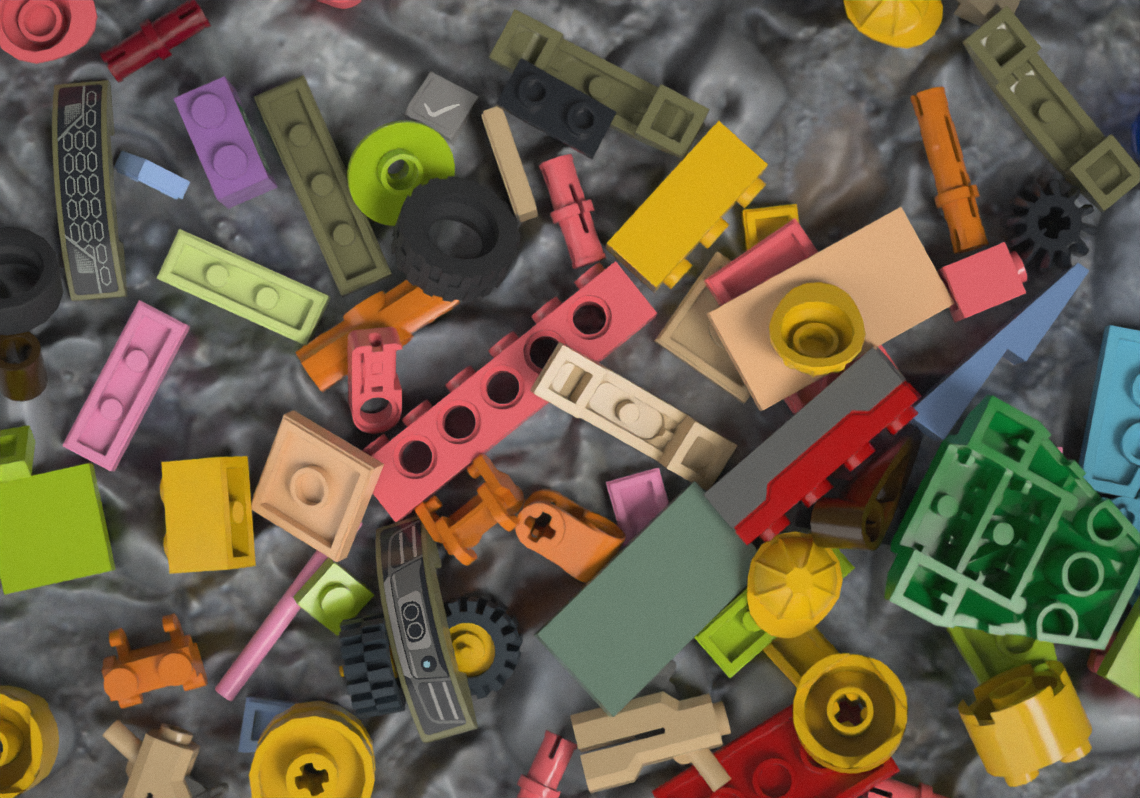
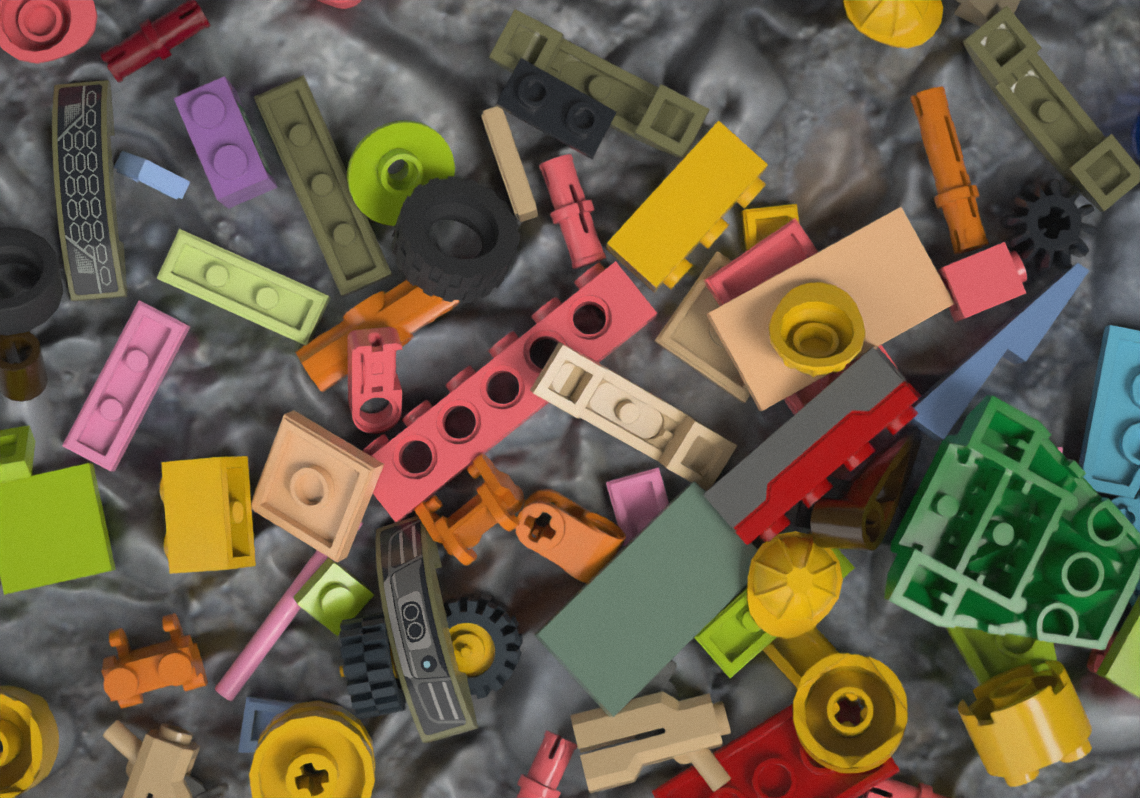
(441, 106): light grey slope -> none

